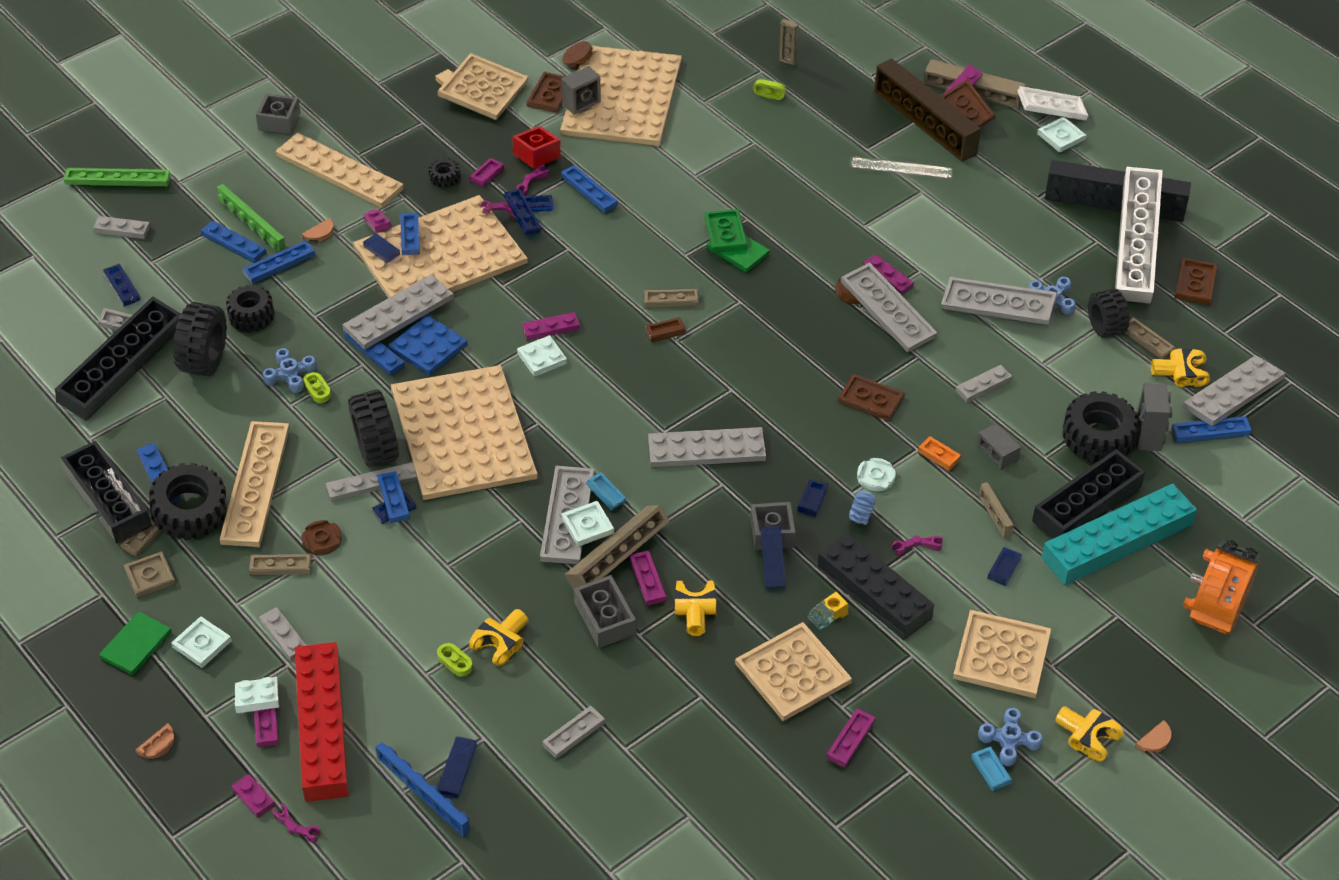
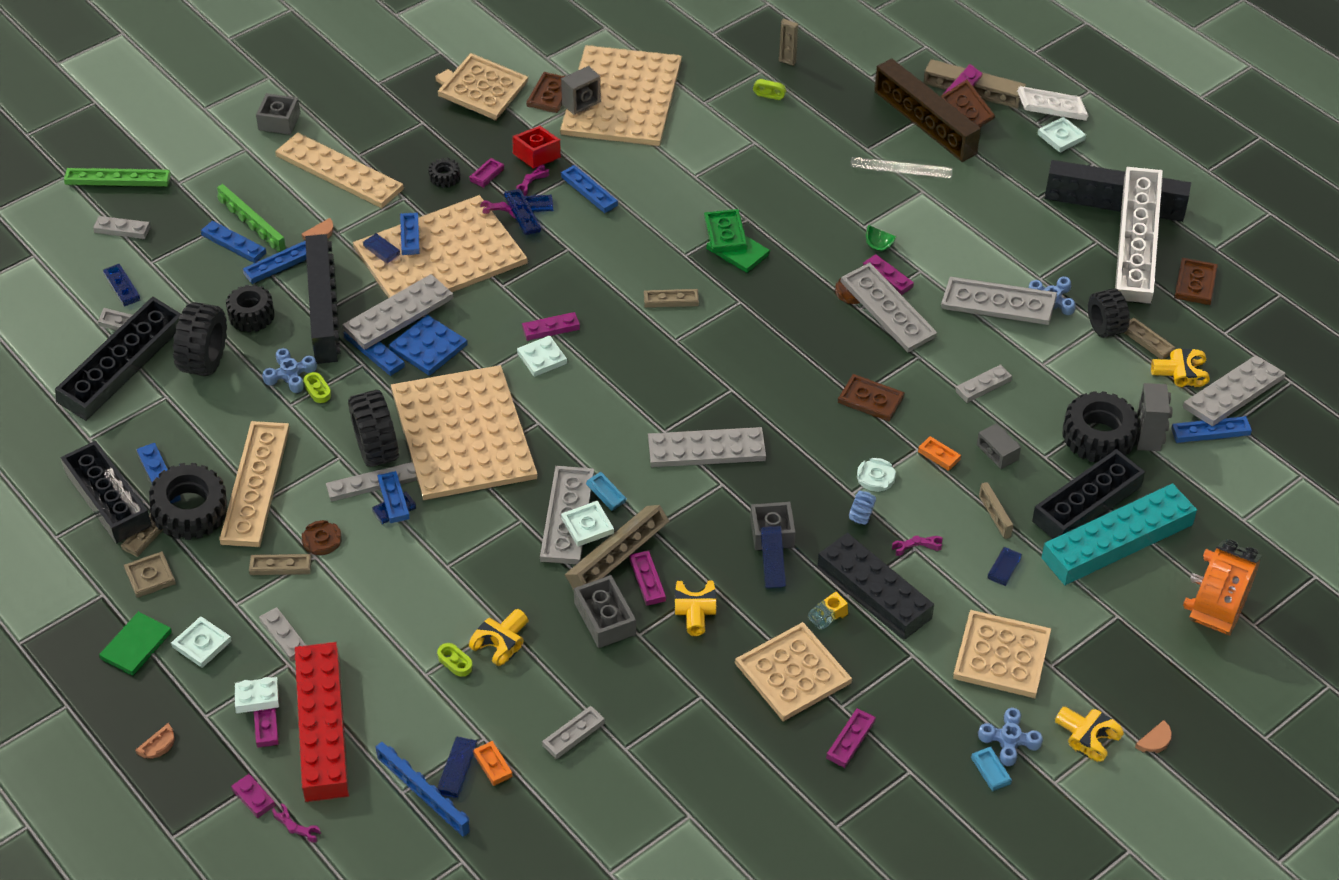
(322, 299): none -> black brick
(377, 220): magenta plate -> none
(493, 763): none -> orange plate
(577, 54): reddish brown tile -> none
(665, 329): reddish brown tile -> none
(812, 497): clear blue tile -> none
(879, 239): none -> green helmet

